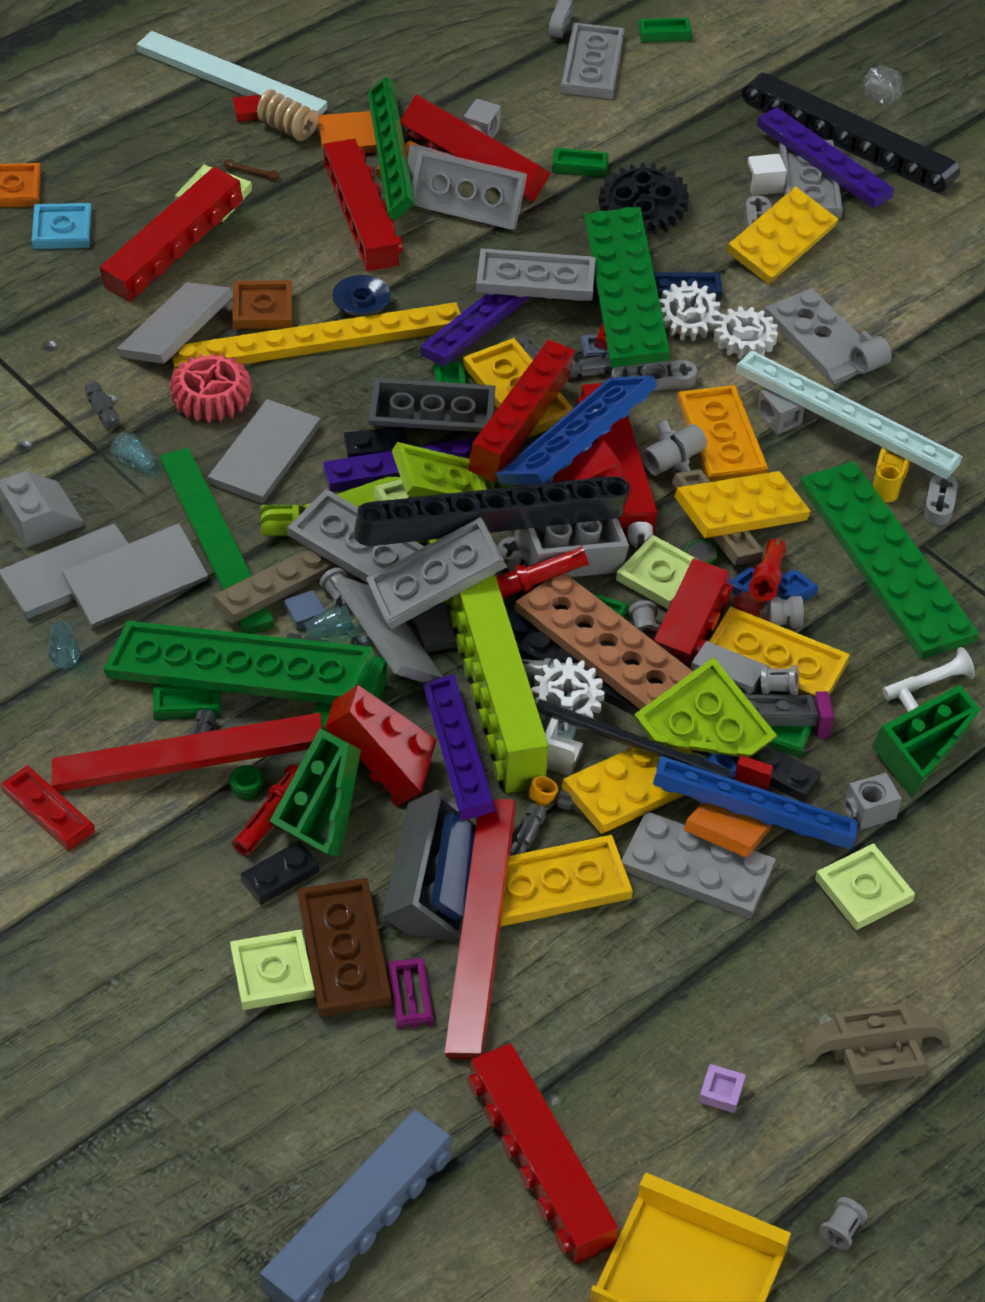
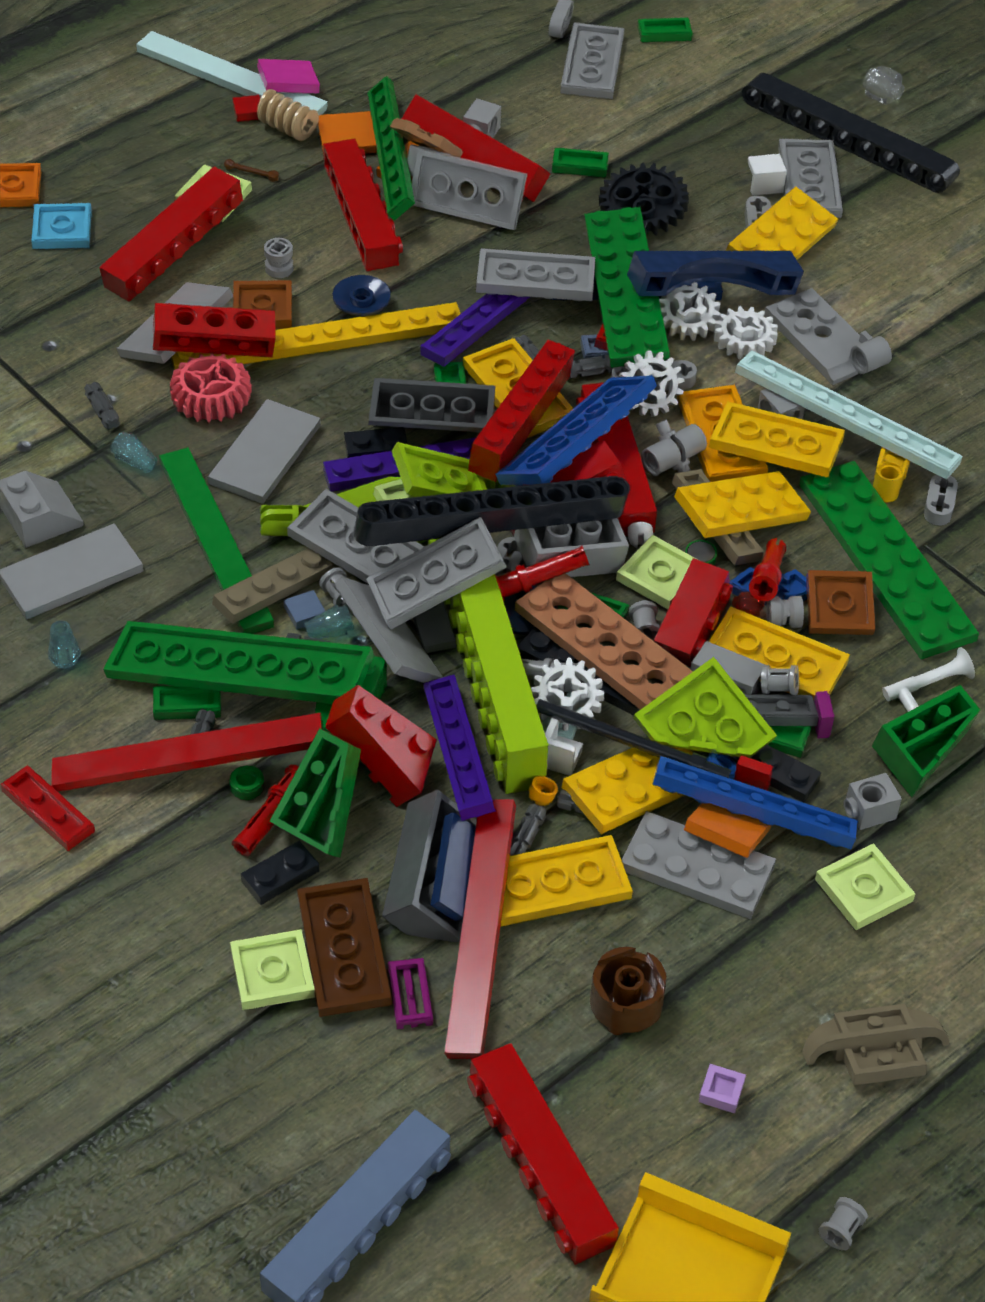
(134, 575): light grey tile -> none
(214, 330): none -> red brick
(278, 257): none -> light grey wheel
(288, 76): none -> dark pink tile
(415, 133): none -> medium nougat tile
(627, 990): none -> reddish brown brick
(658, 394): none -> white gear
(663, 271): none -> dark blue arch
(777, 439): none -> yellow plate
(825, 157): dark purple plate -> none
(840, 602): none -> dark orange plate

